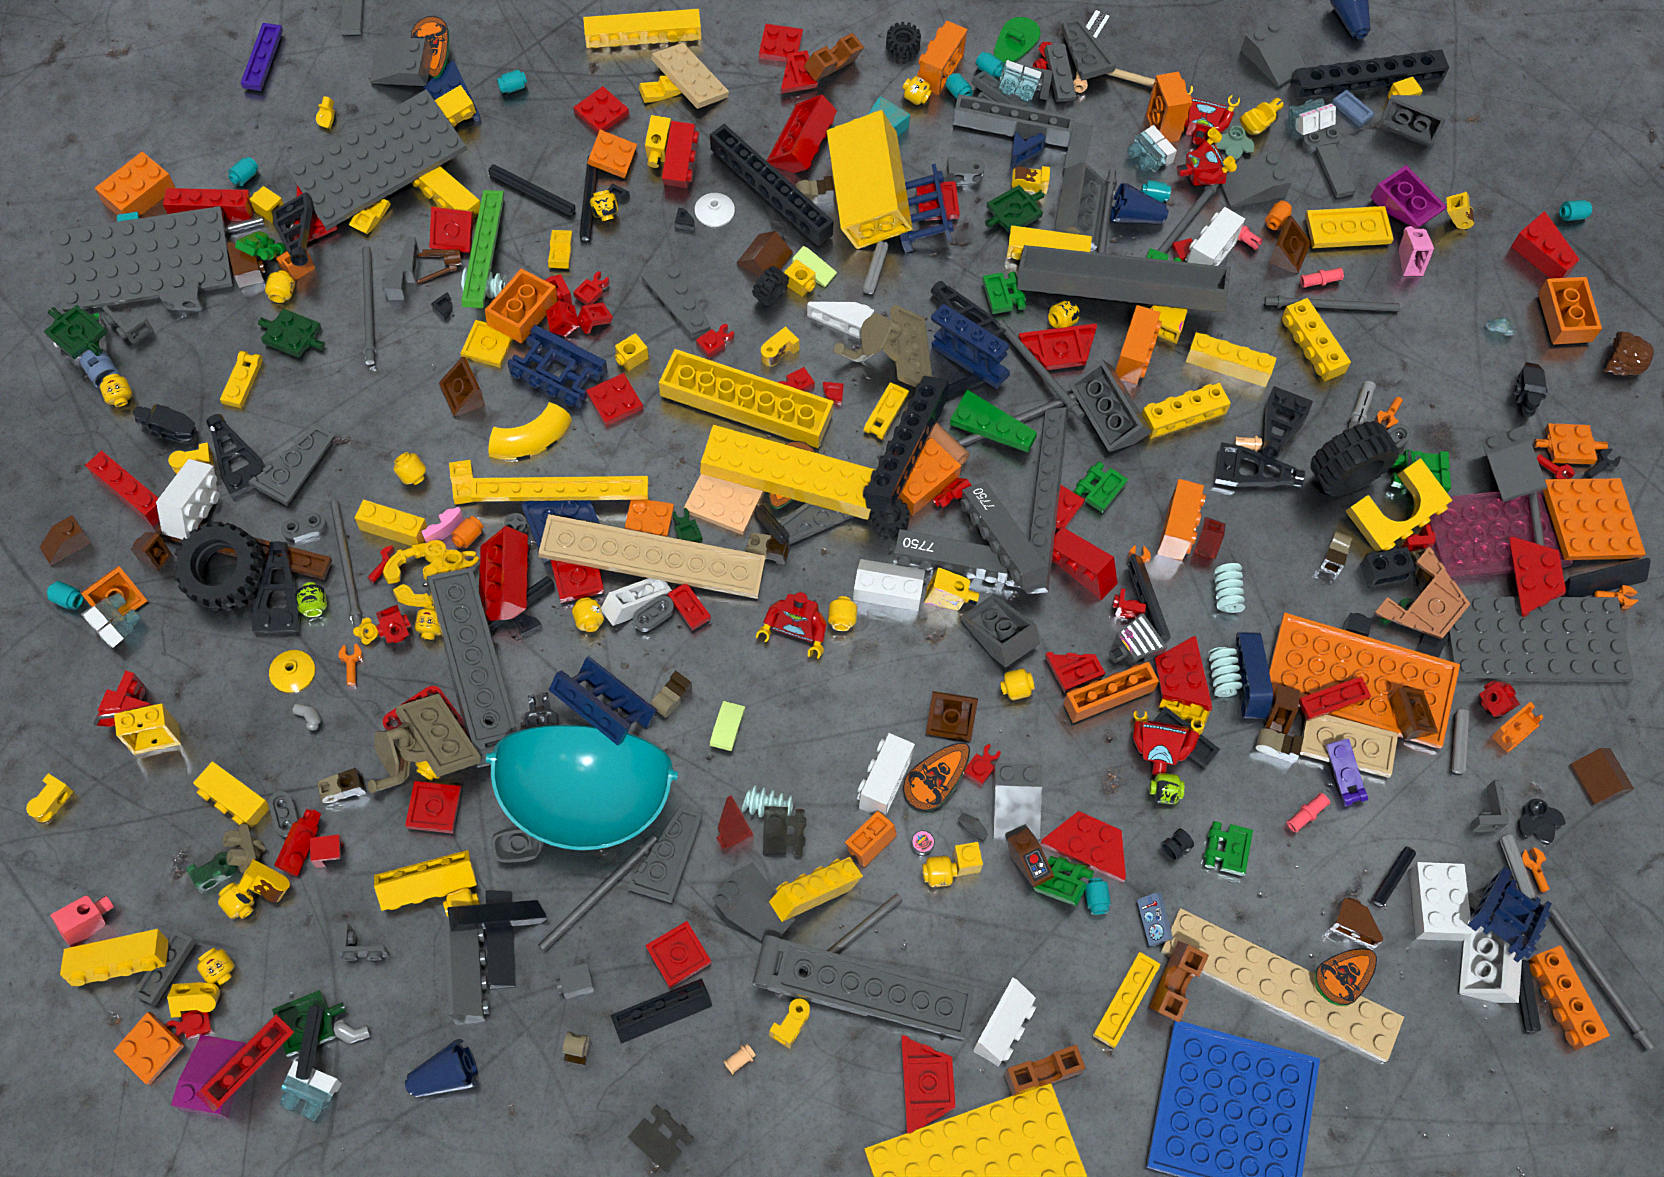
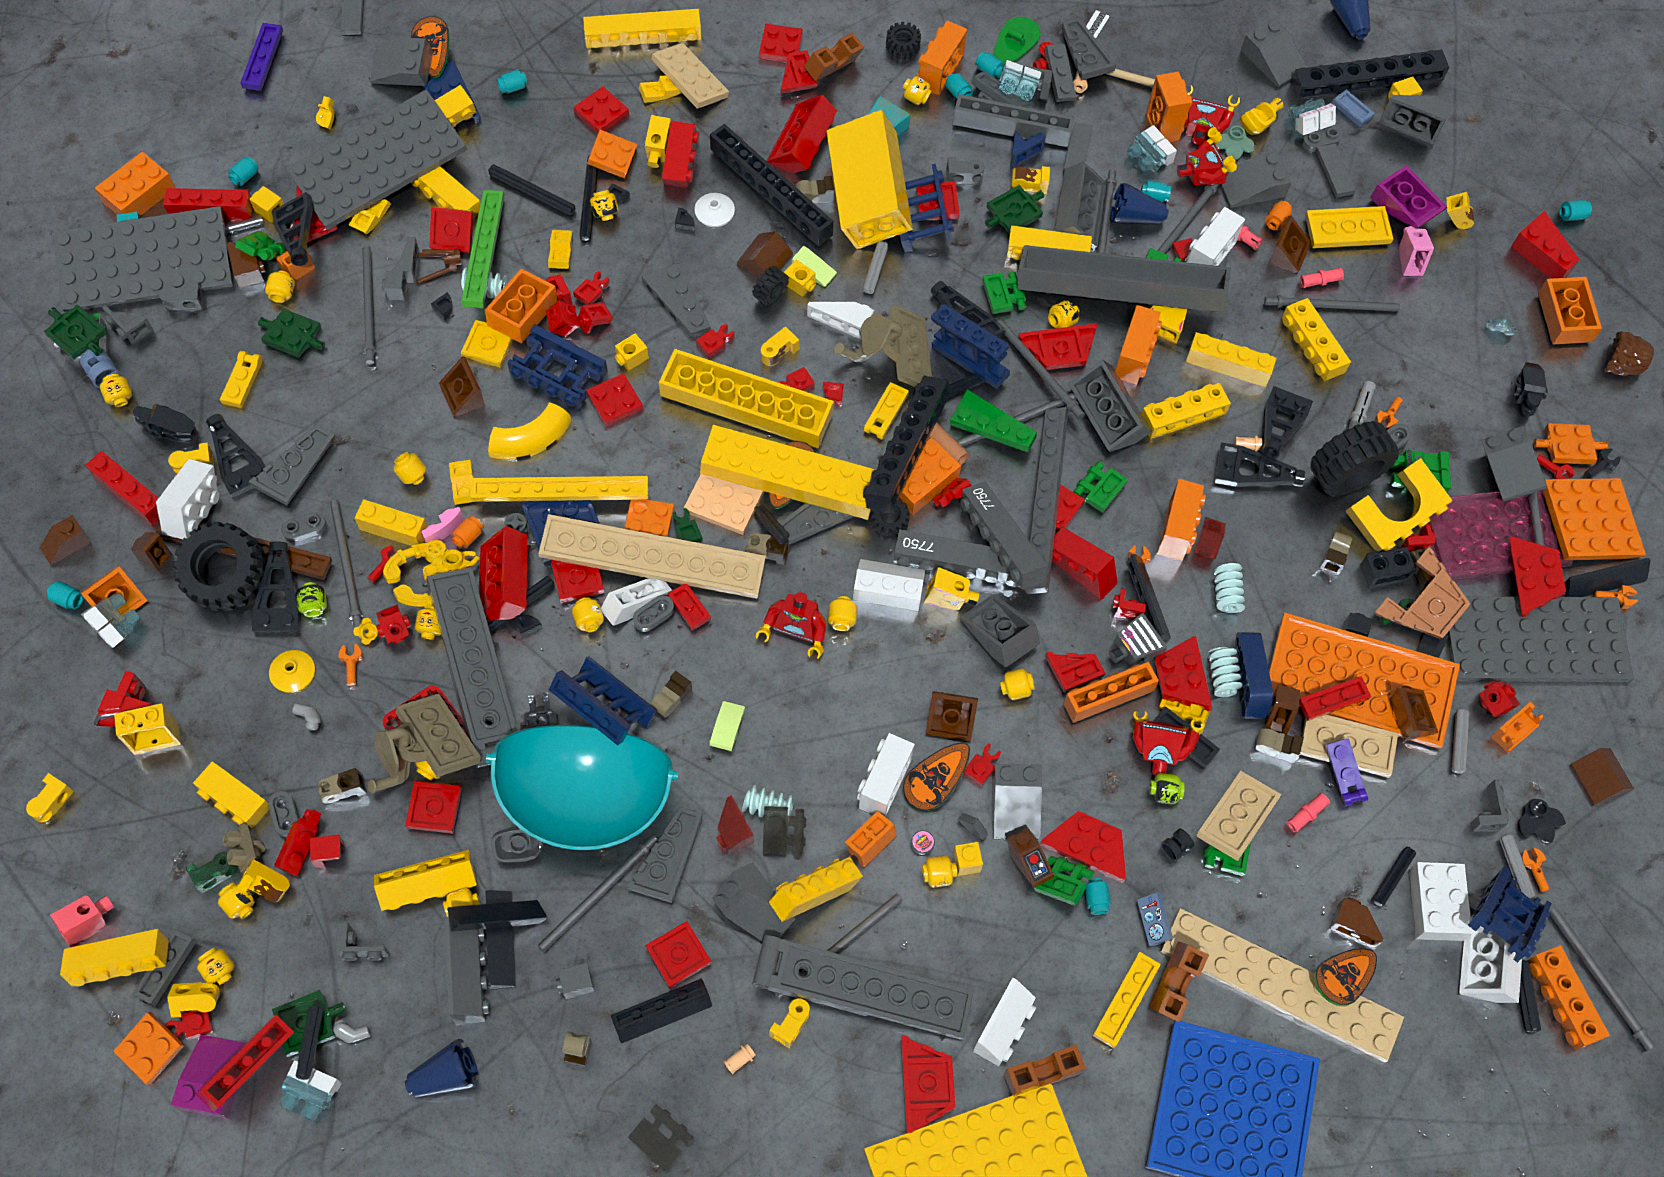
(1239, 815): none -> tan plate

